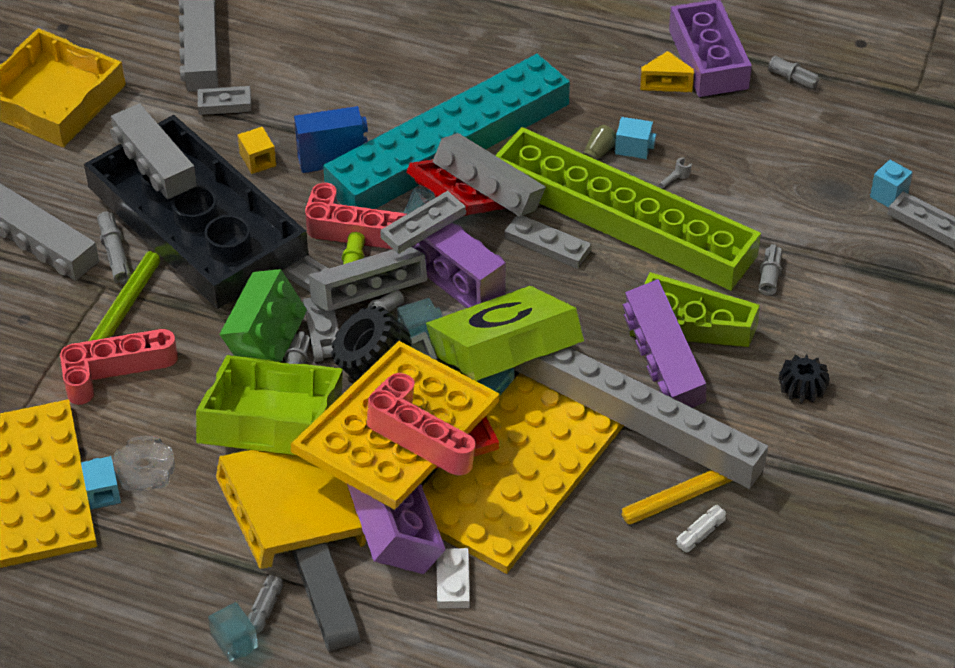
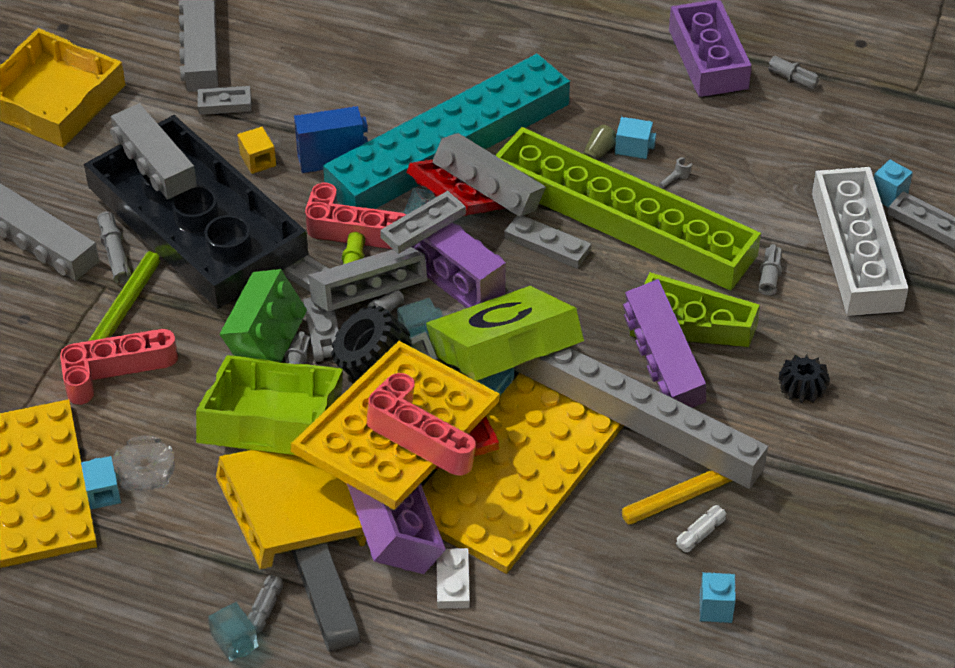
(667, 74): yellow slope -> none
(717, 597): none -> medium azure brick
(859, 241): none -> white brick

